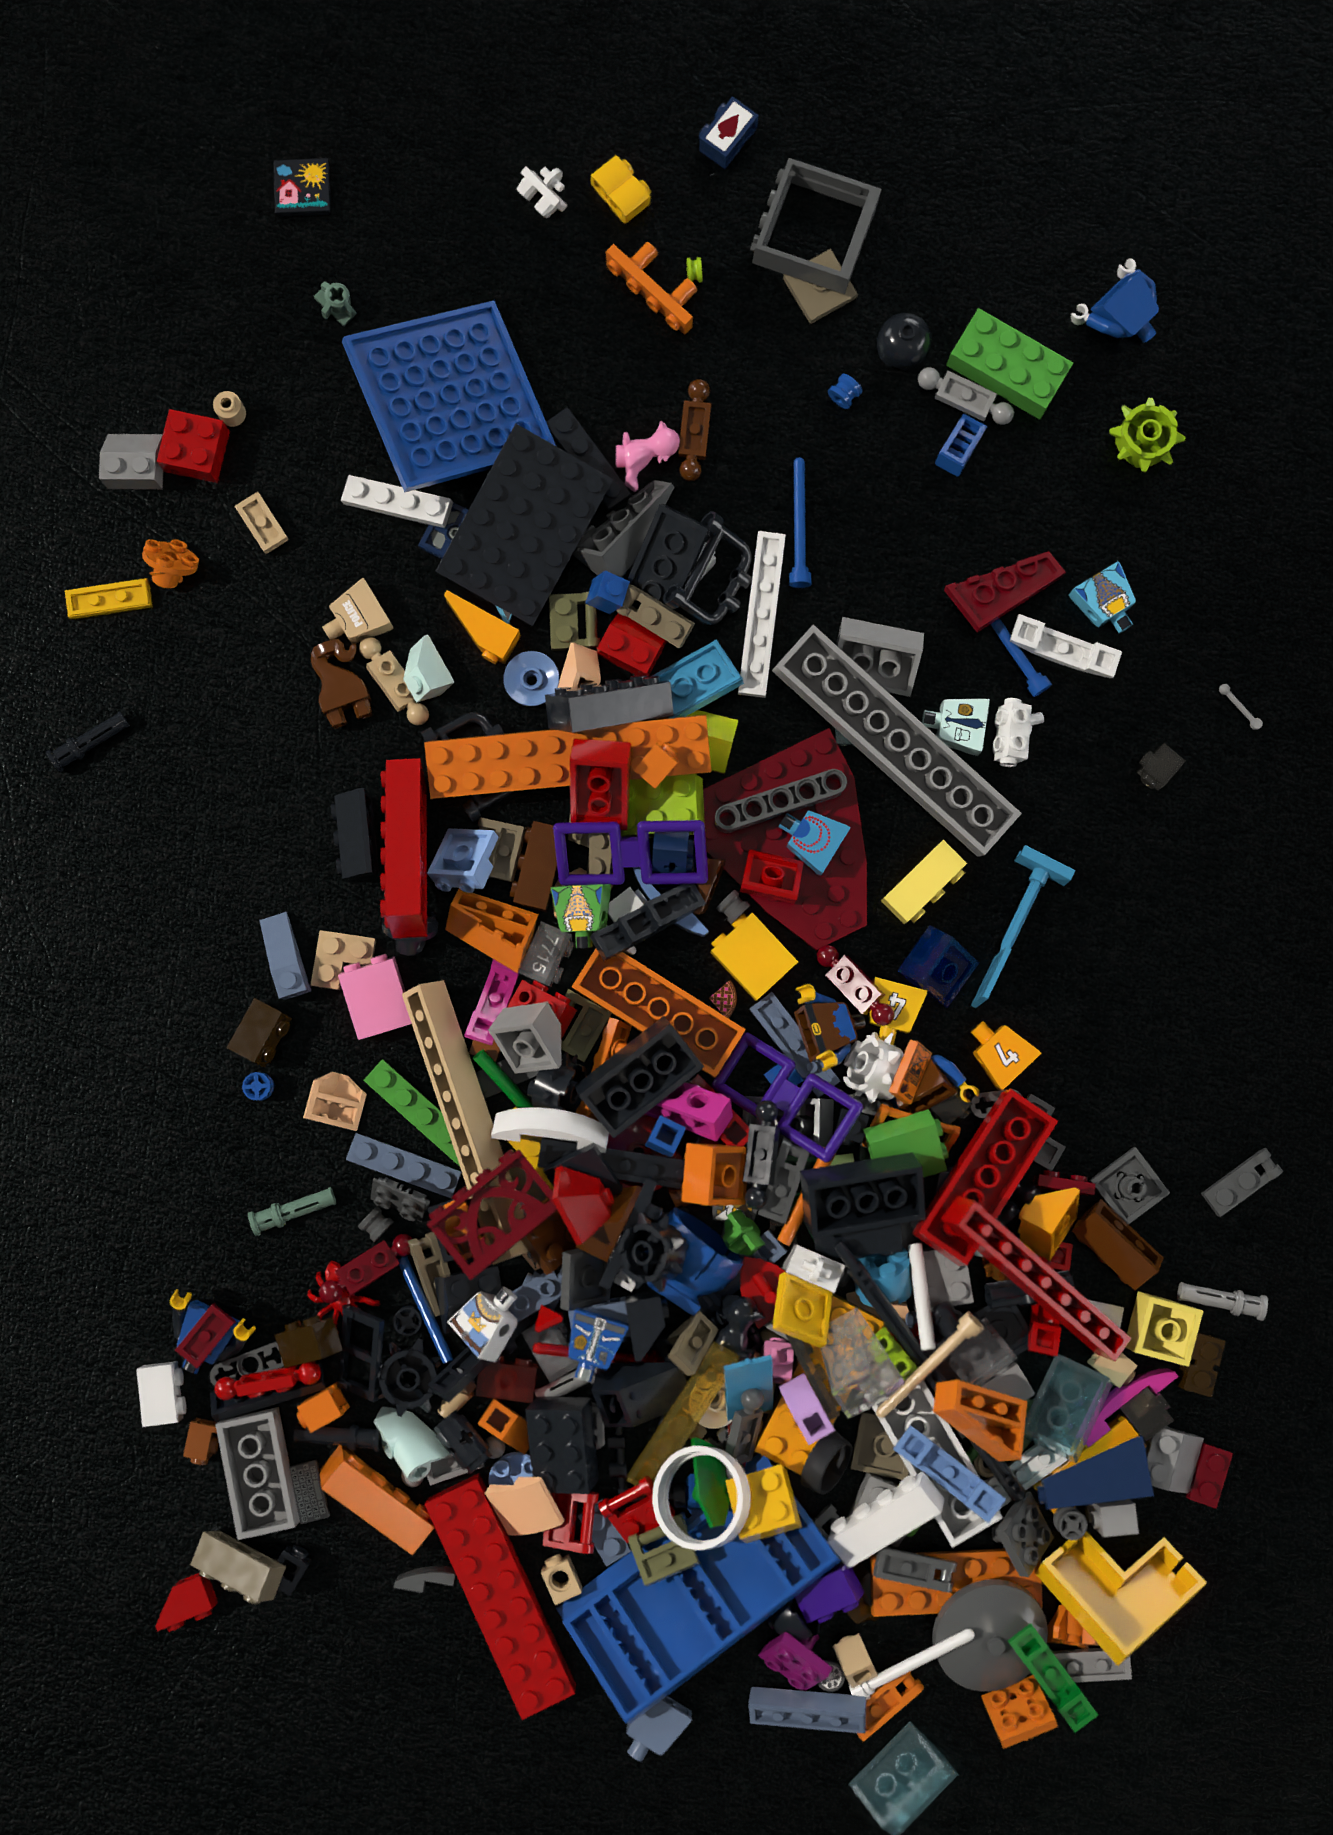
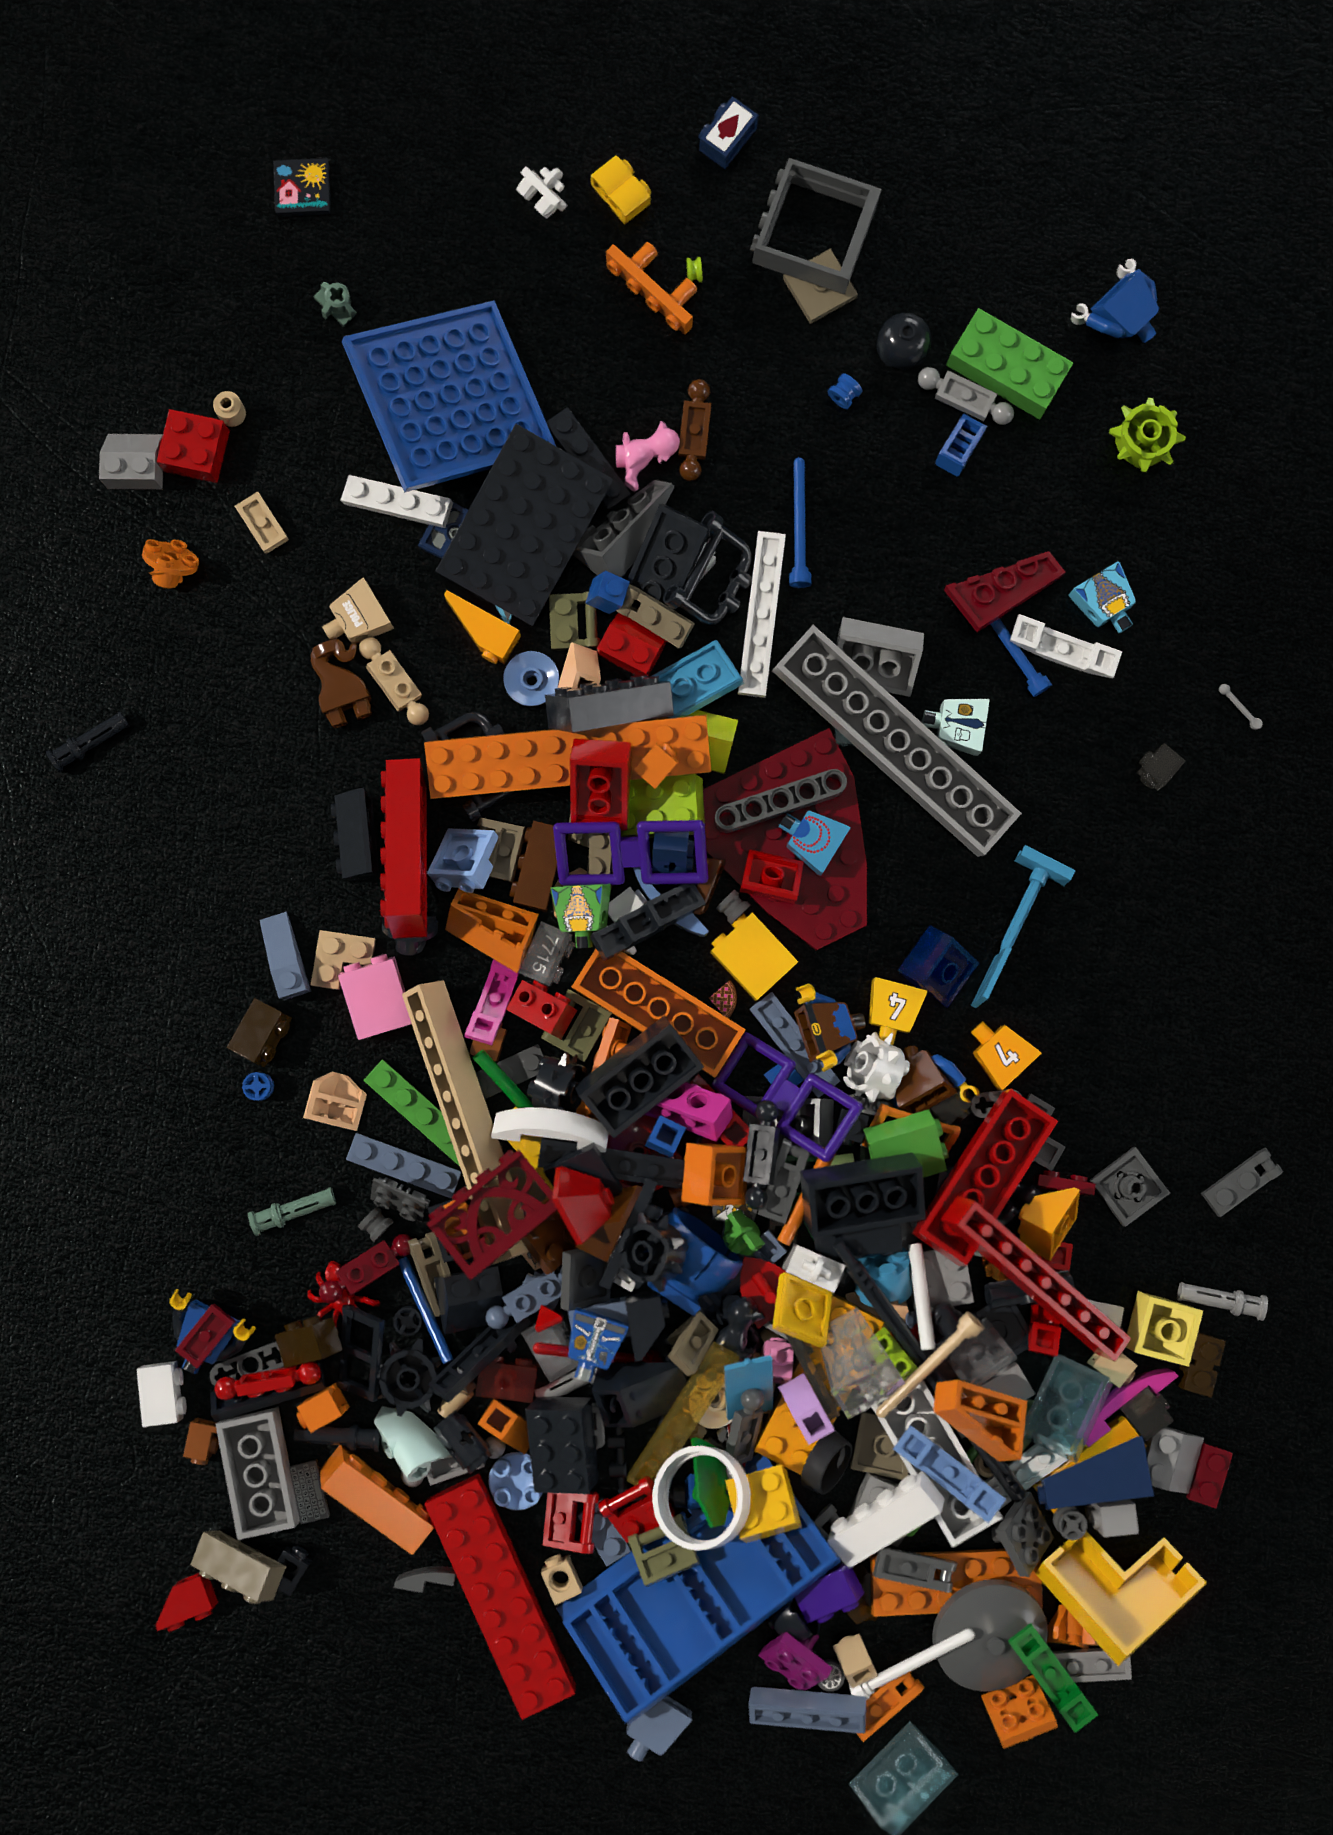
(108, 598): yellow tile -> none
(425, 671): light aqua slope -> none
(486, 1323): torso -> none
(524, 1506): light nougat slope -> none
(528, 1037): light grey slope -> none
(855, 985): plate -> none
(910, 1072): orange tile -> none
(925, 883): light yellow brick -> none
(1013, 731): white brick -> none
(1117, 1245): reddish brown brick -> none

